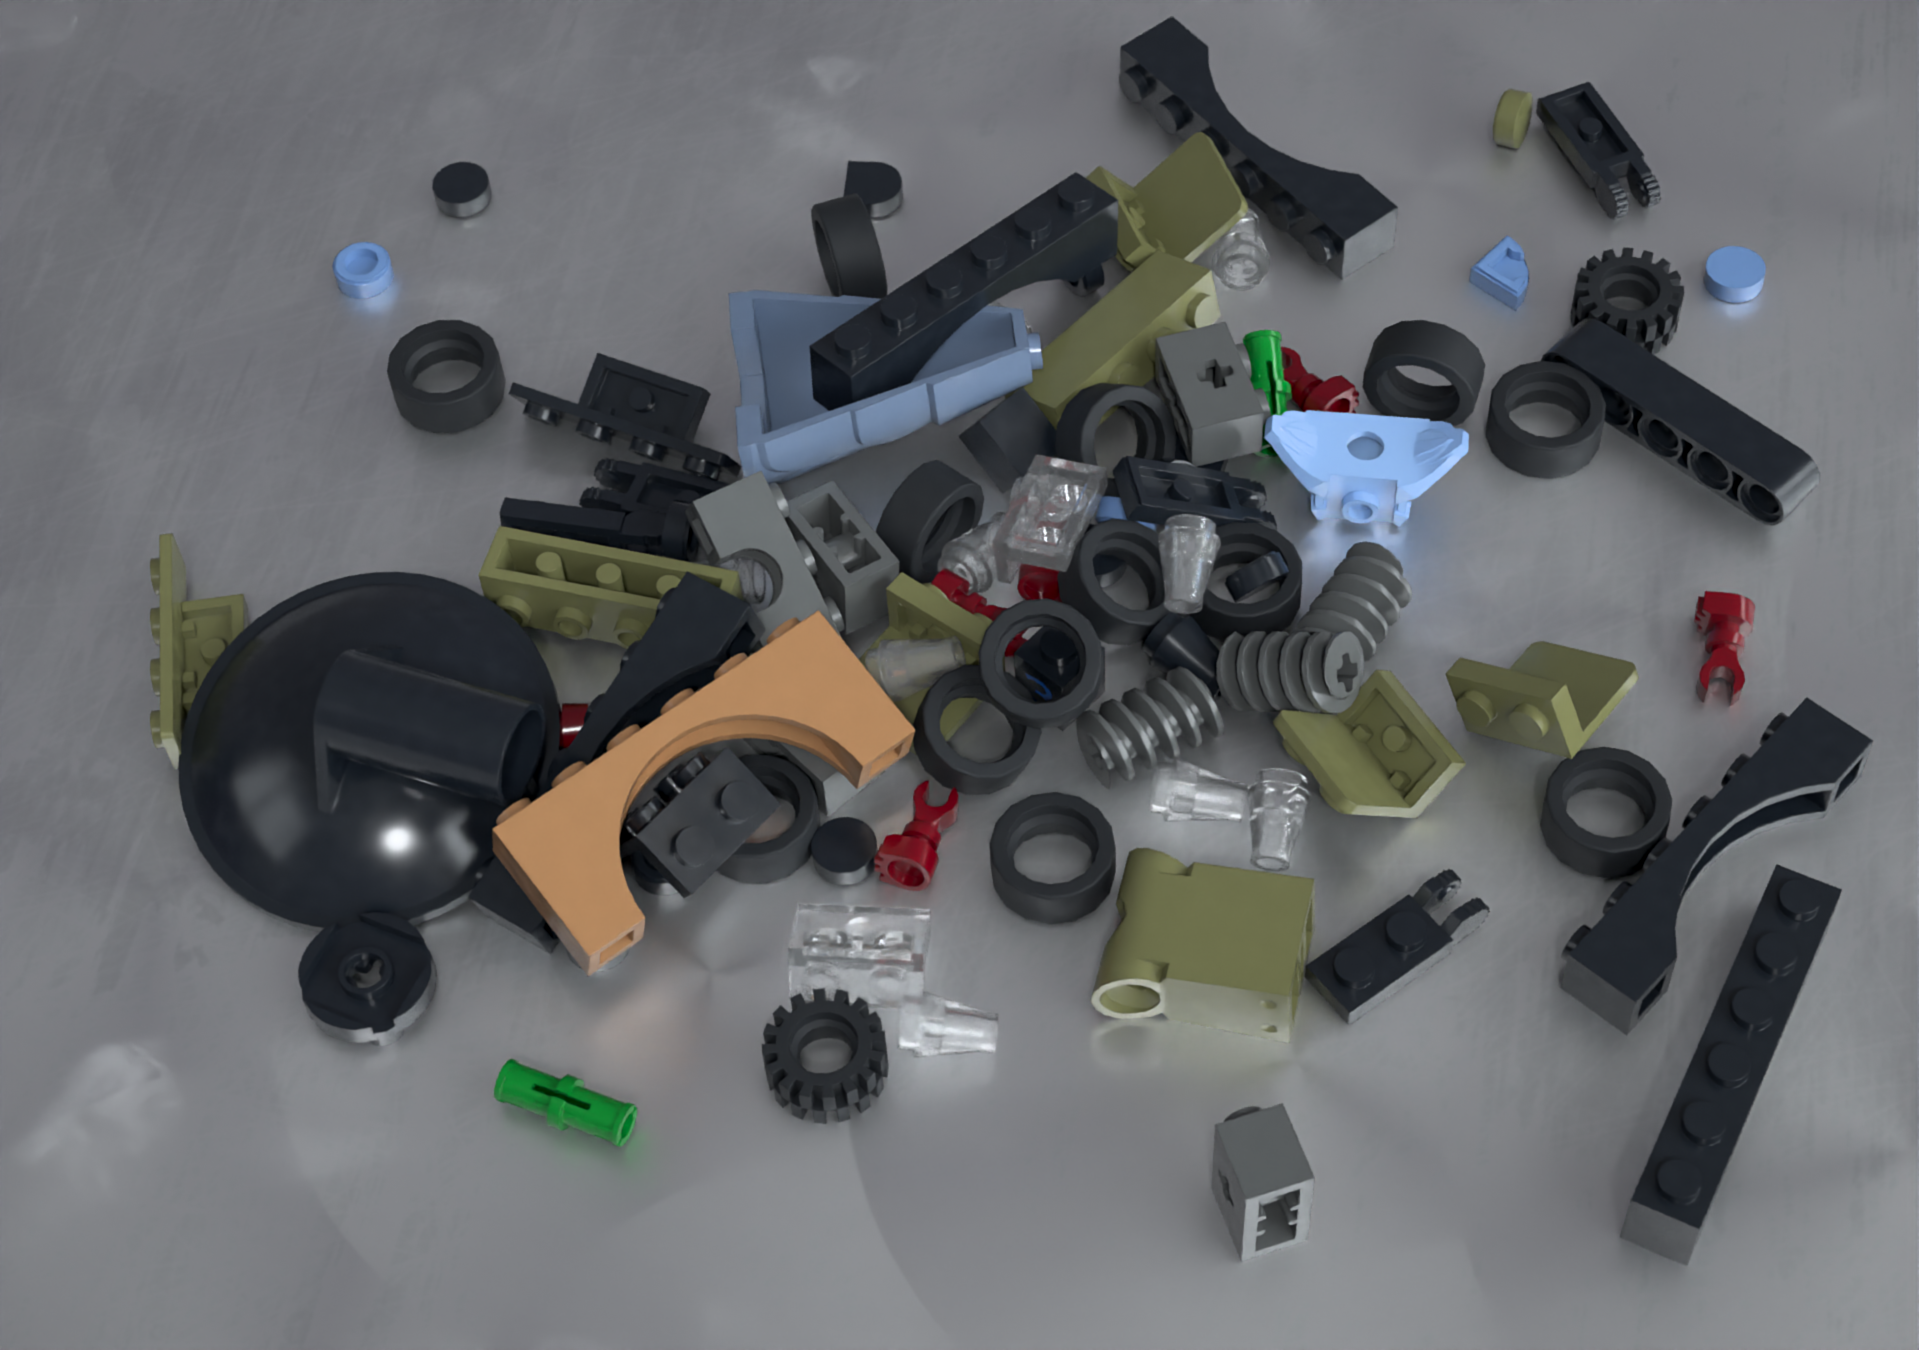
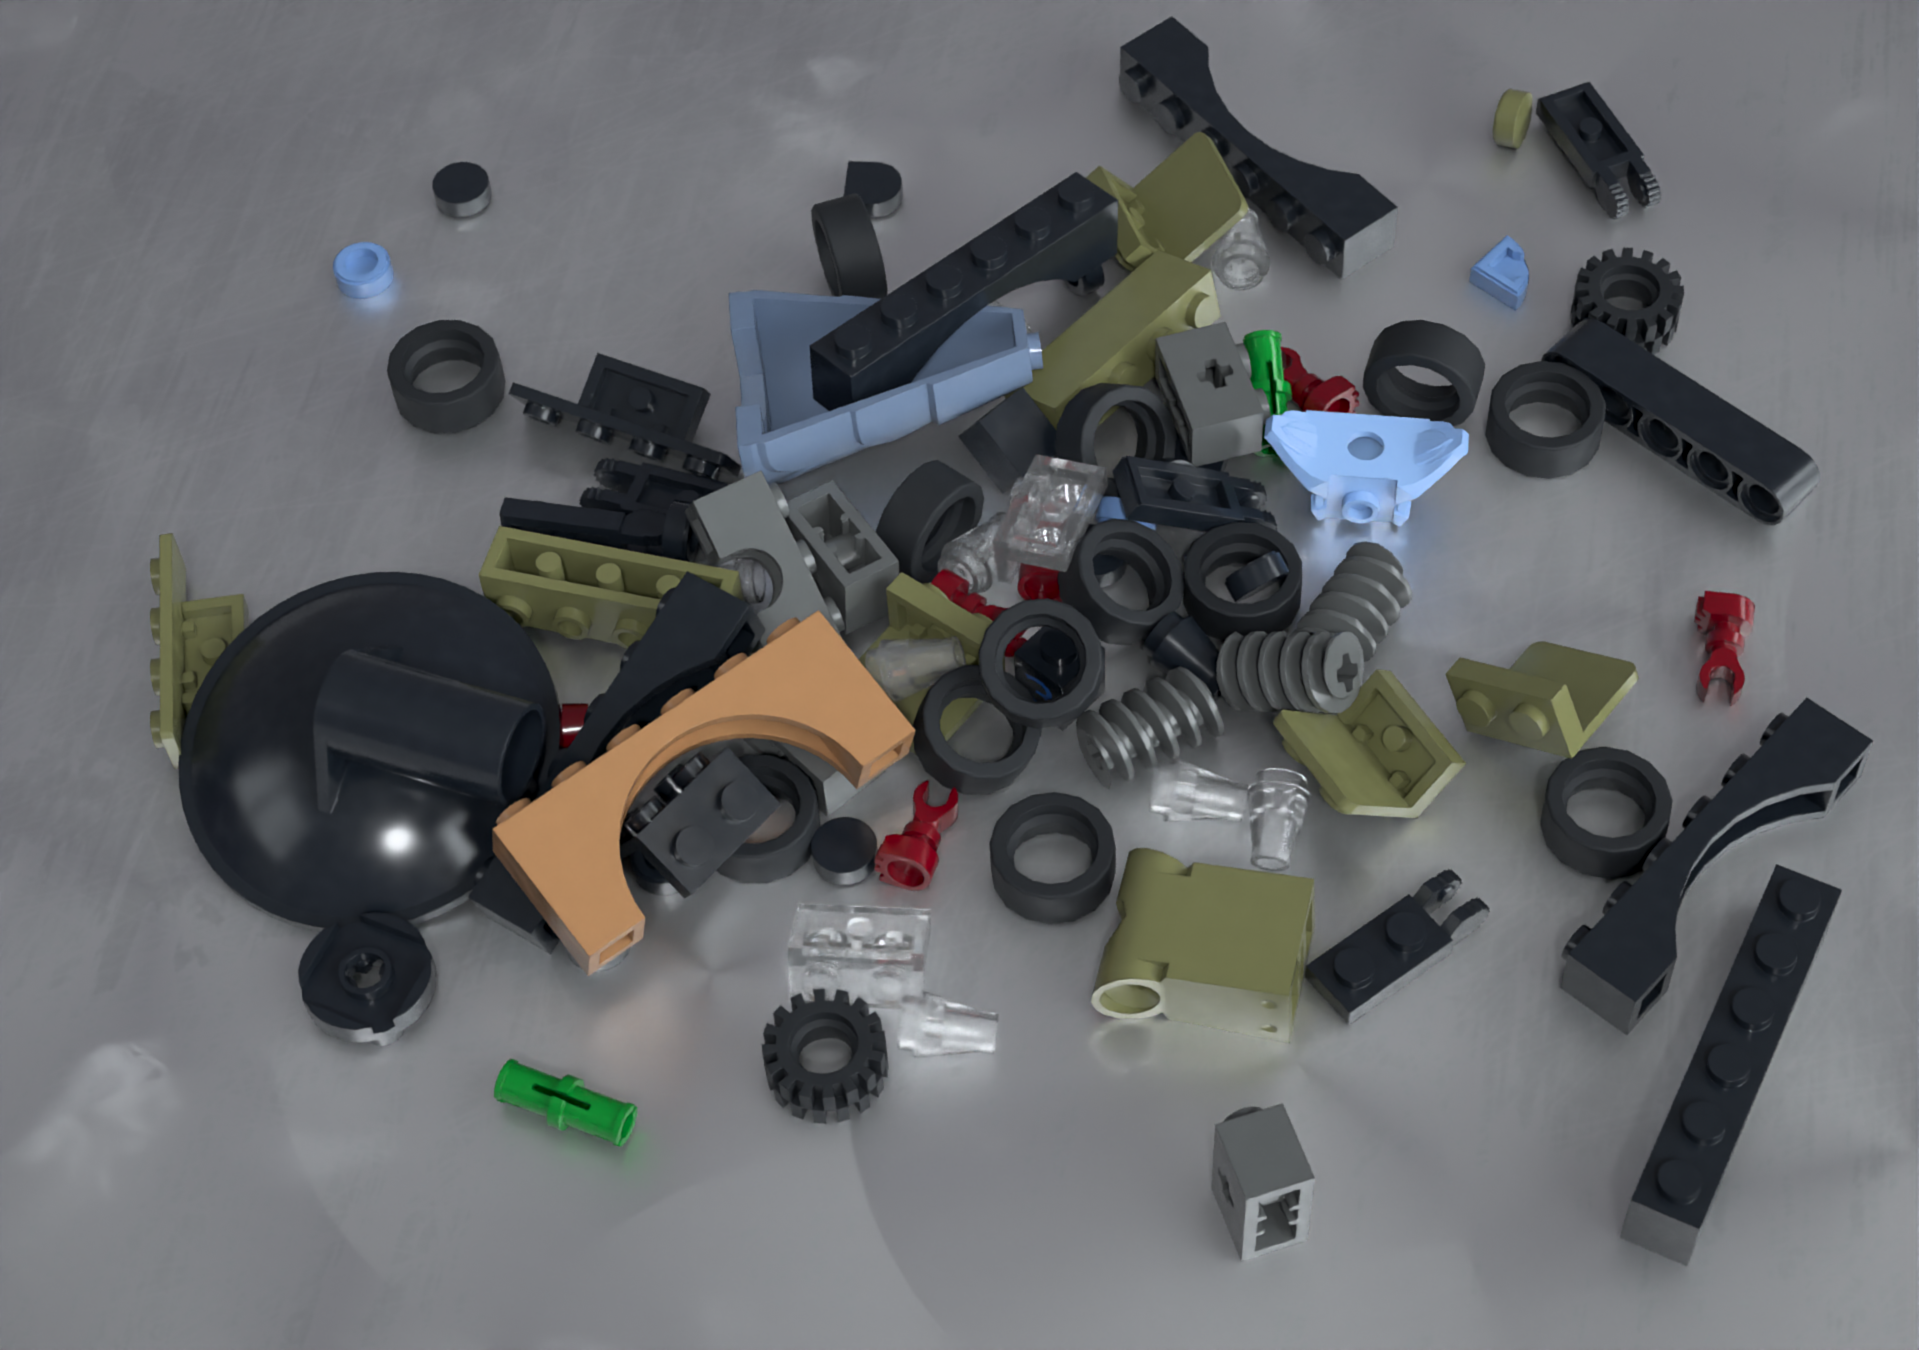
(1187, 559): clear cone -> none
(1734, 274): medium blue tile -> none

